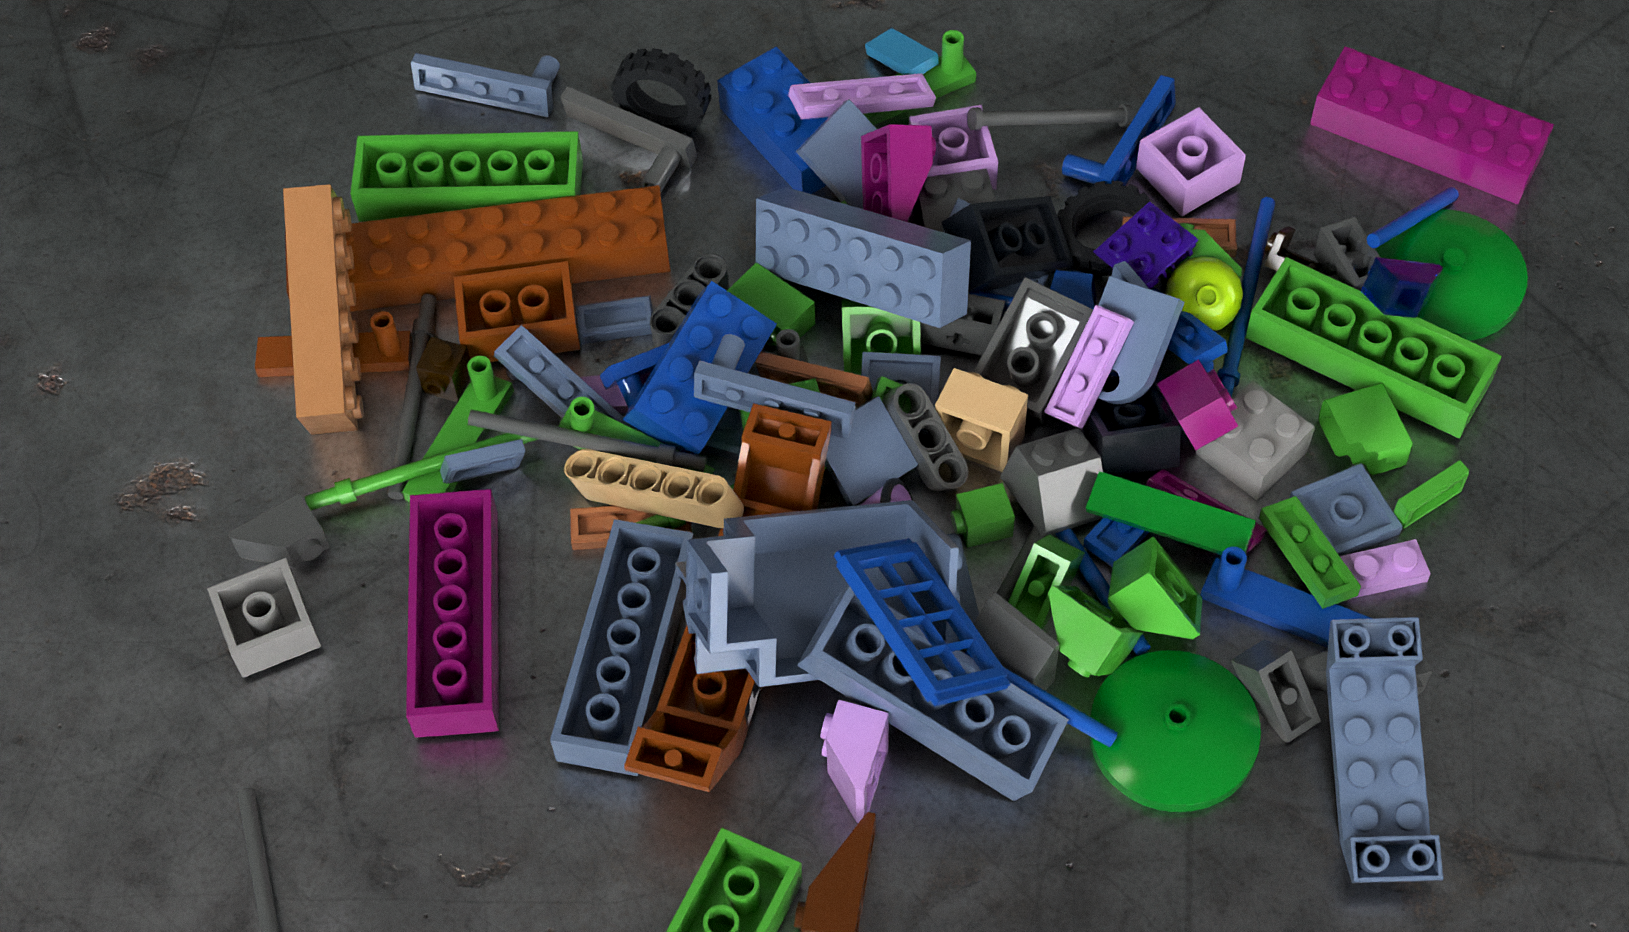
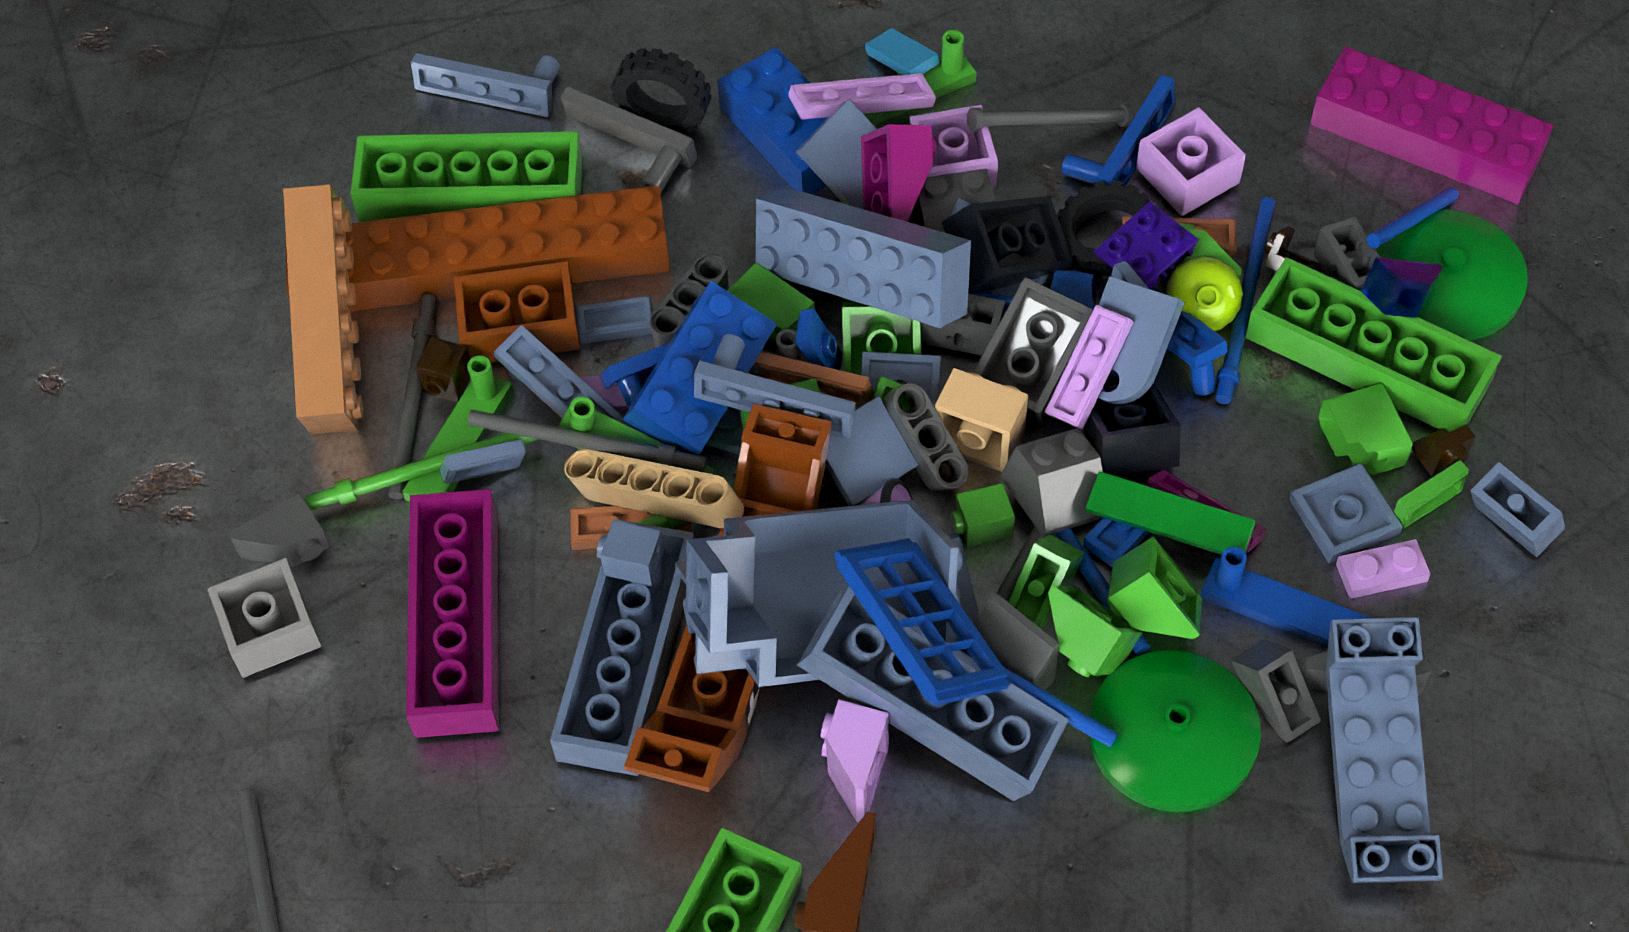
(377, 350): dark orange piece -> none
(631, 552): none -> sand blue brick
(816, 341): none -> blue plate
(1199, 403): magenta brick -> none
(1263, 445): light grey brick -> none
(1309, 552): bright green plate -> none
(1443, 448): none -> dark brown bracket
(1517, 509): none -> sand blue brick

